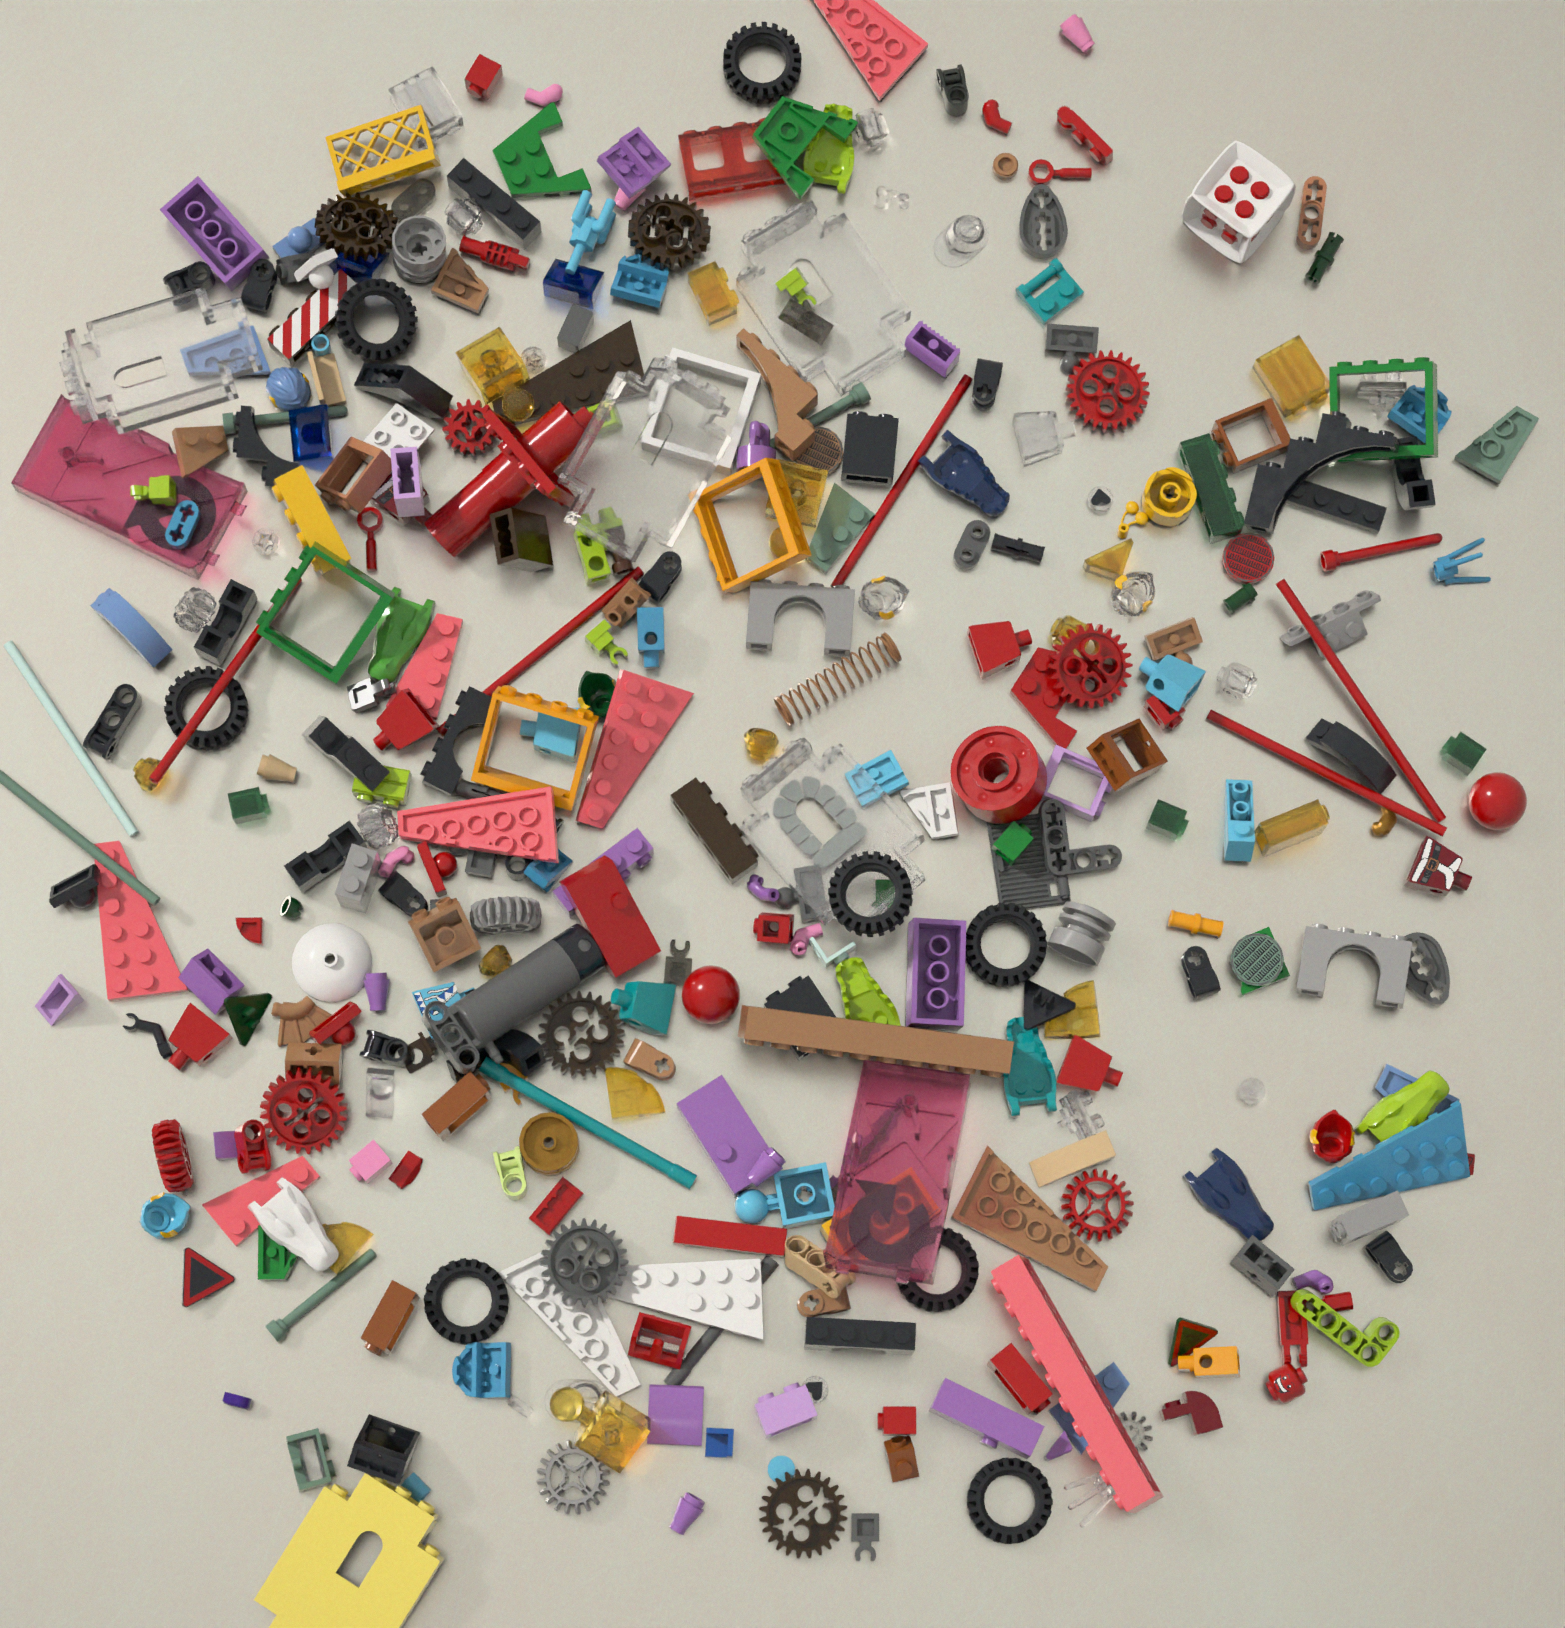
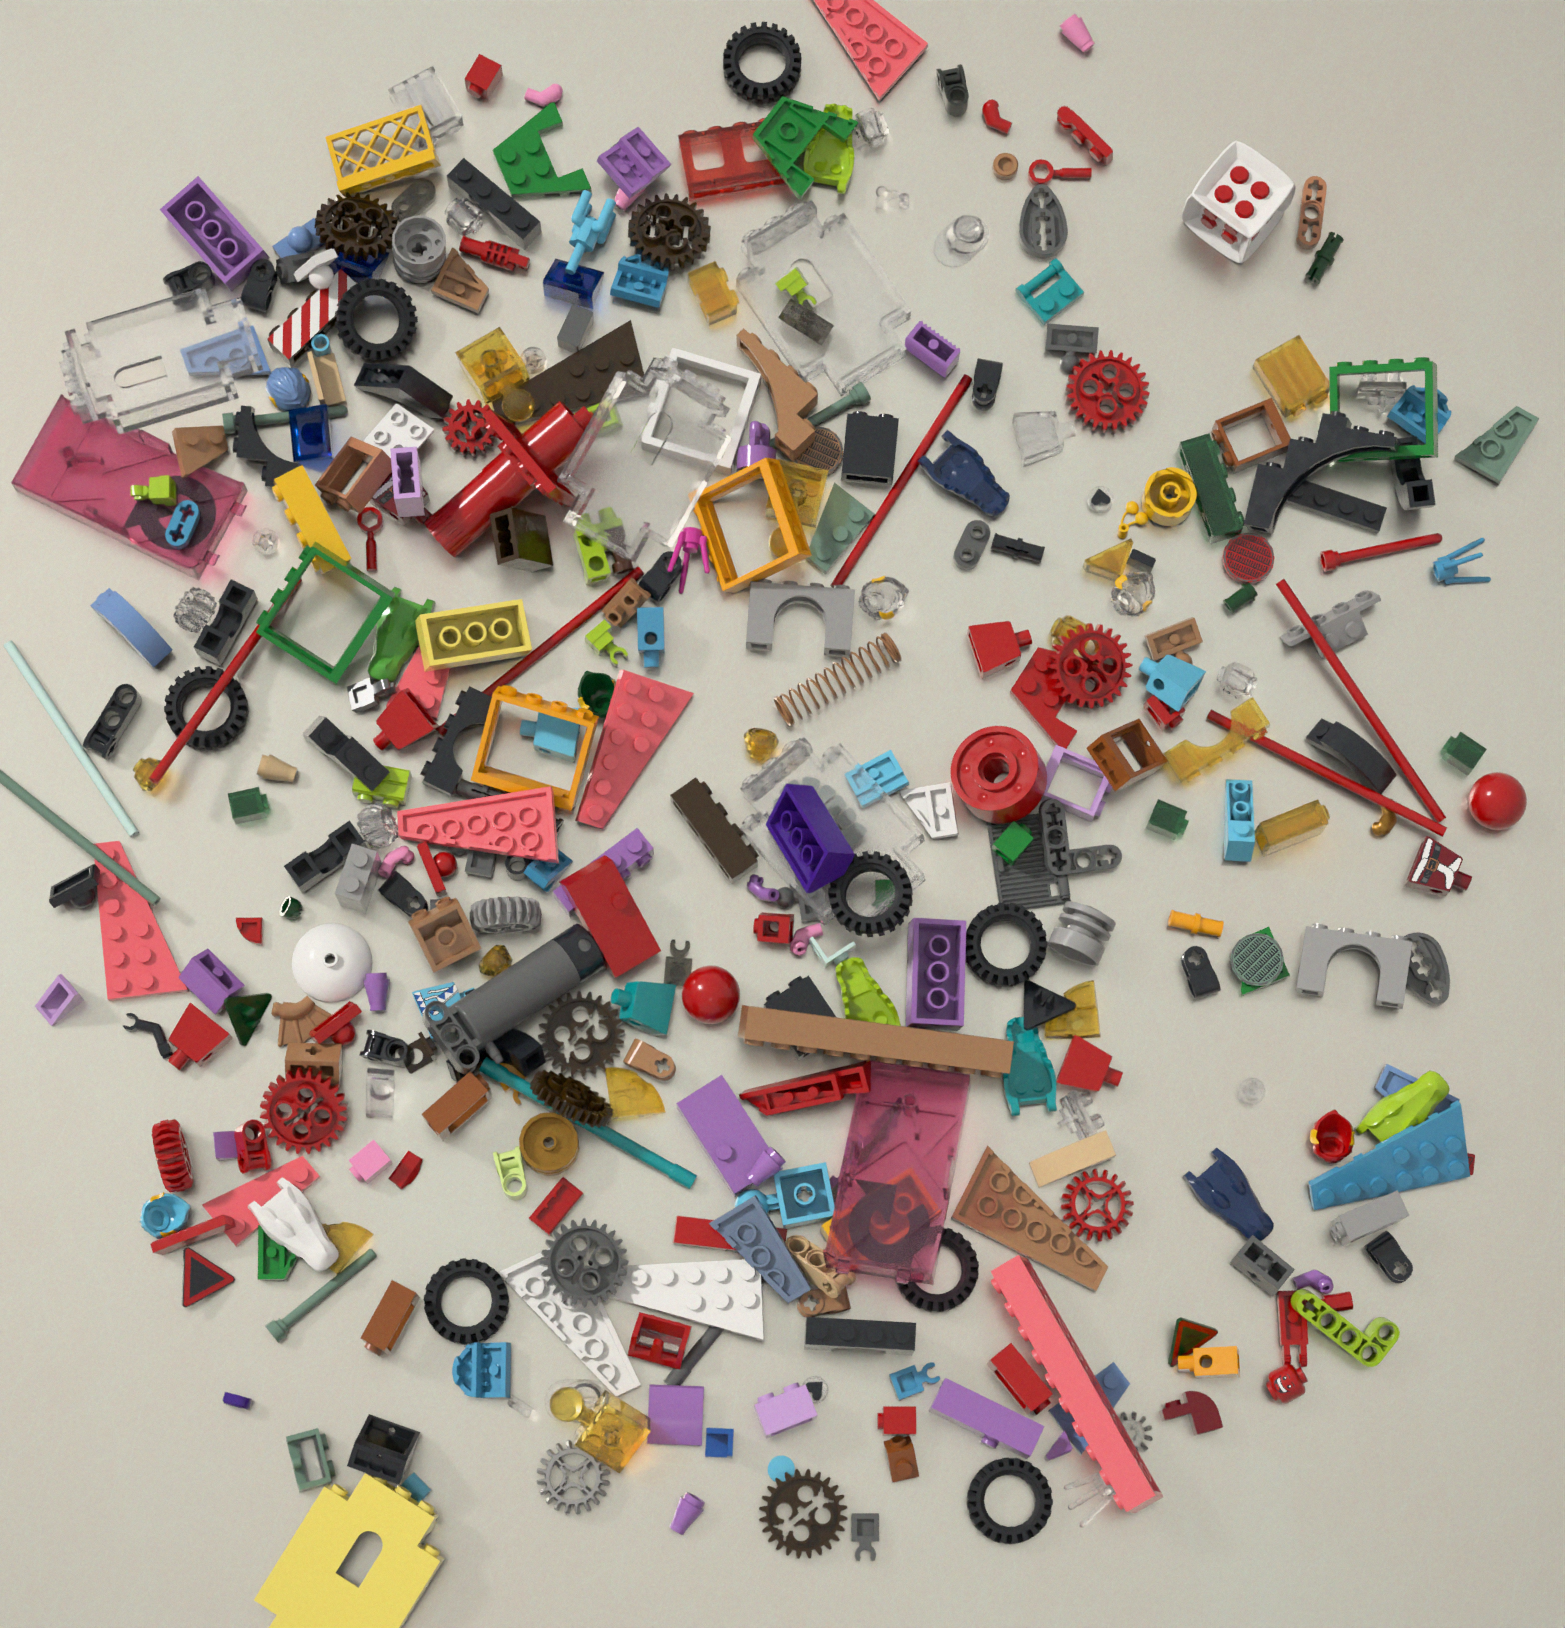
(192, 1234): none -> red tile
(473, 635): none -> light yellow brick
(571, 1099): none -> dark brown gear
(690, 540): none -> dark pink plant
(759, 1242): none -> sand blue wing
(809, 837): none -> dark purple slope
(810, 1089): none -> red wedge
(909, 1381): none -> dark azure plate
(1141, 561): none -> black tile
(1189, 759): none -> clear yellow arch

